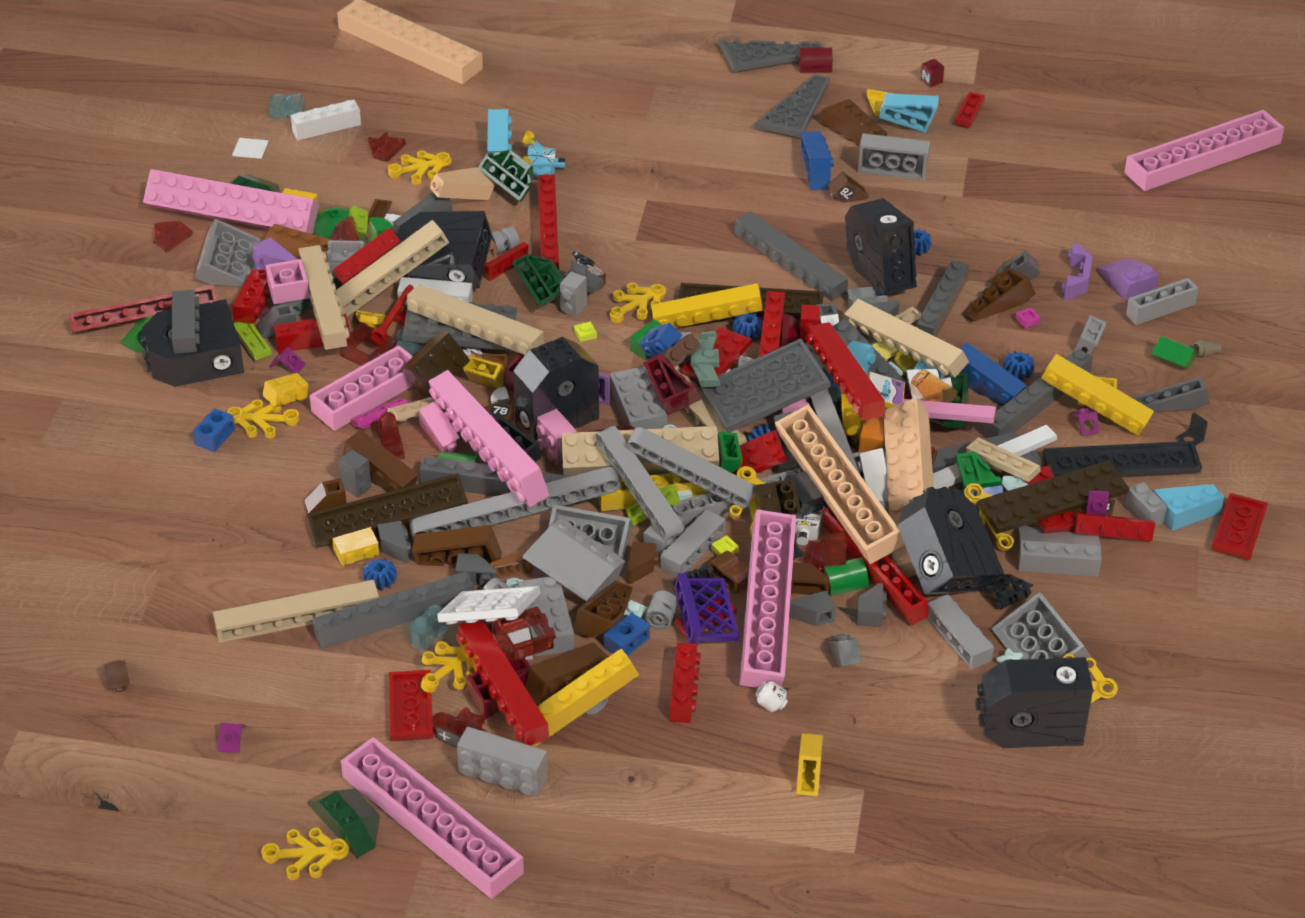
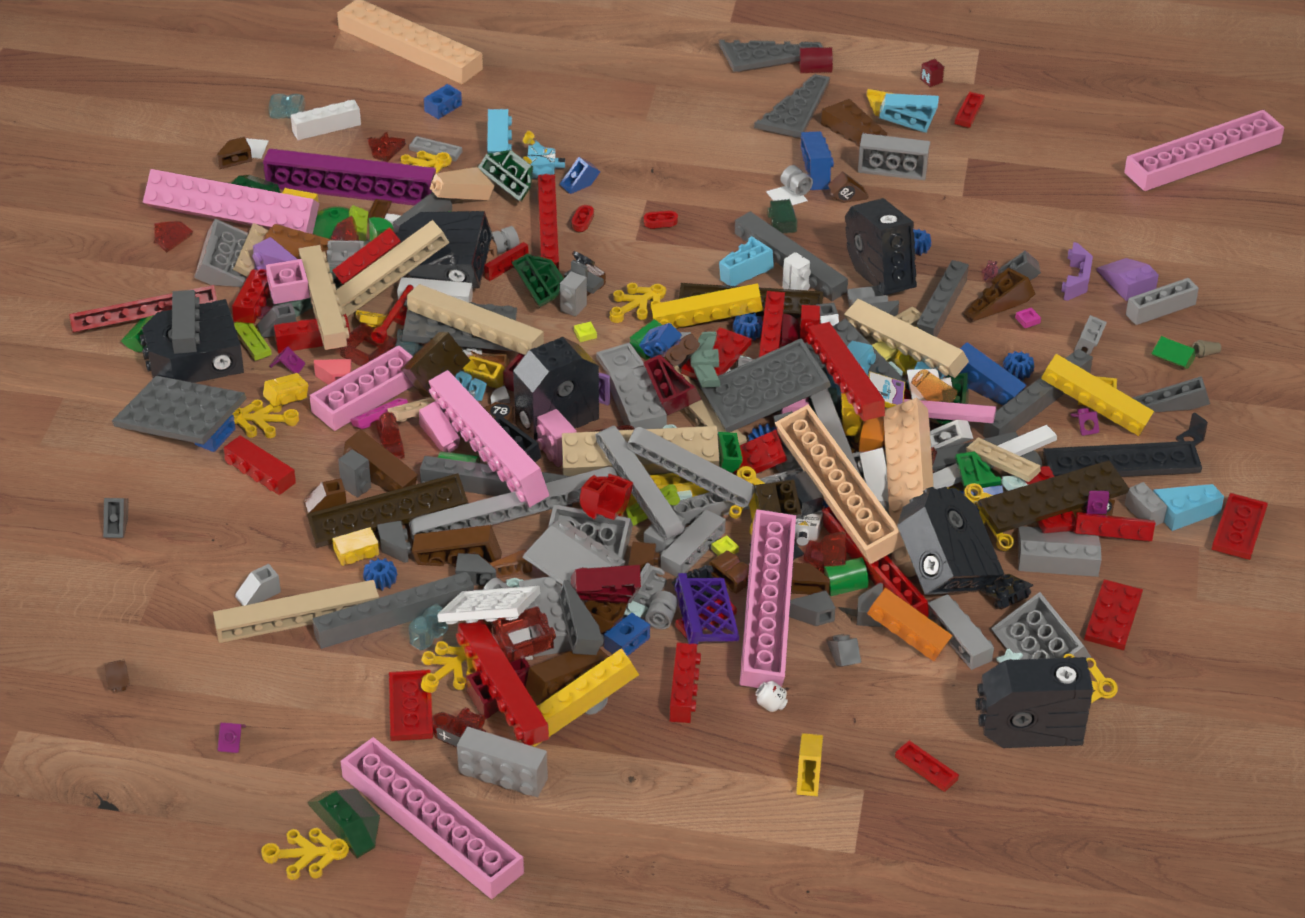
(115, 517): none -> dark grey slope
(179, 409): none -> dark grey plate
(234, 153): none -> reddish brown slope
(245, 260): none -> tan plate
(259, 465): none -> red brick
(259, 586): none -> light grey slope
(332, 369): none -> coral slope
(348, 176): none -> magenta brick
(435, 147): none -> light grey tile
(442, 101): none -> blue brick
(474, 387): none -> medium azure piece
(579, 176): none -> blue slope
(580, 625): none -> dark grey slope
(582, 218): none -> red plate
(605, 496): none -> red brick
(607, 583): none -> dark red wedge
(619, 358): none -> light grey plate
(649, 584): none -> light grey hinge
(660, 219): none -> red plate
(746, 262): none -> medium azure wedge
(782, 216): none -> clear green brick
(786, 193): none -> white sticker
(796, 180): none -> light grey wheel
(796, 272): none -> white brick
(909, 624): none -> orange brick
(927, 766): none -> red plate
(951, 434): none -> white brick
(990, 270): none -> clear pink plate
(1113, 614): none -> red plate

